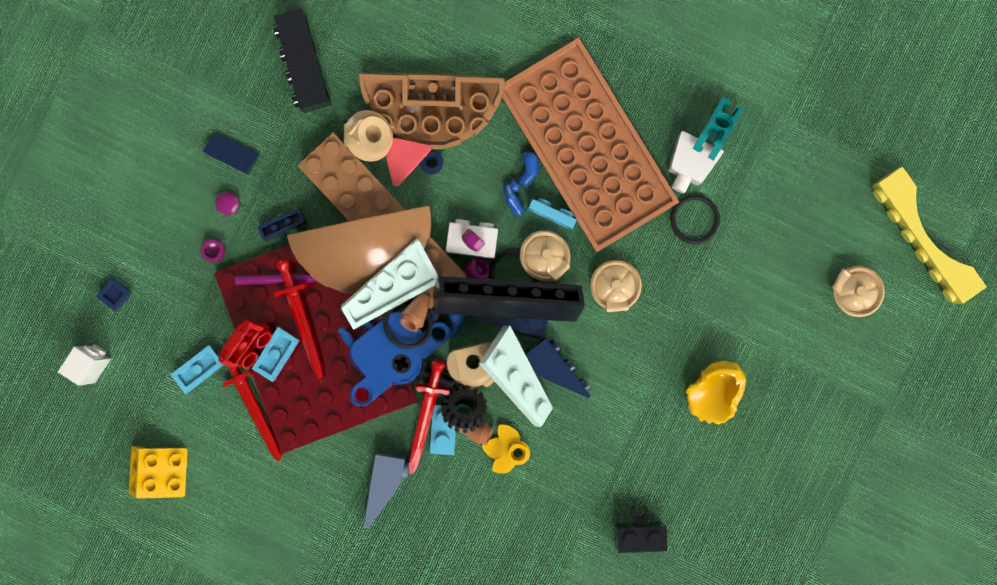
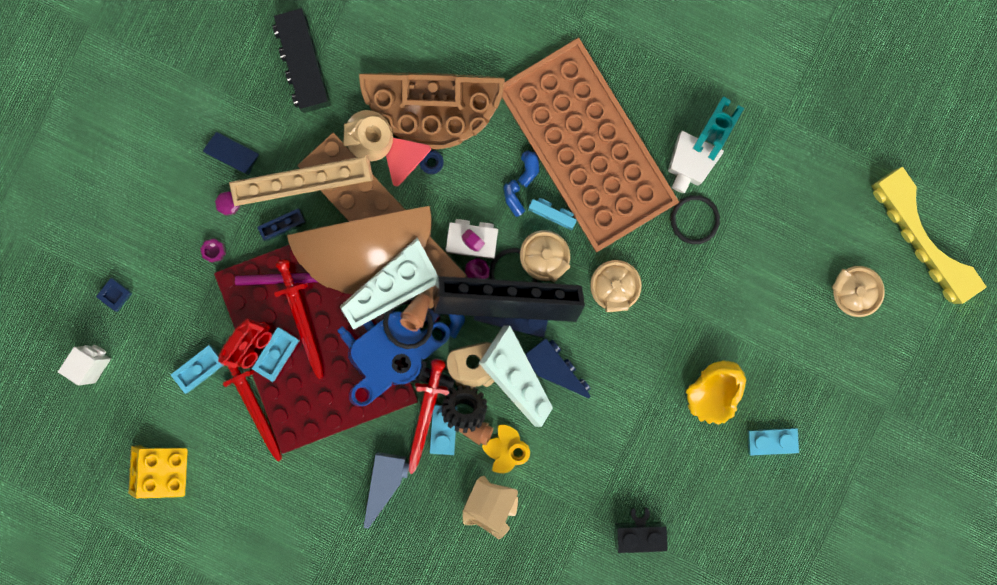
(301, 181): none -> tan tile
(490, 507): none -> tan piece
(773, 441): none -> medium azure plate

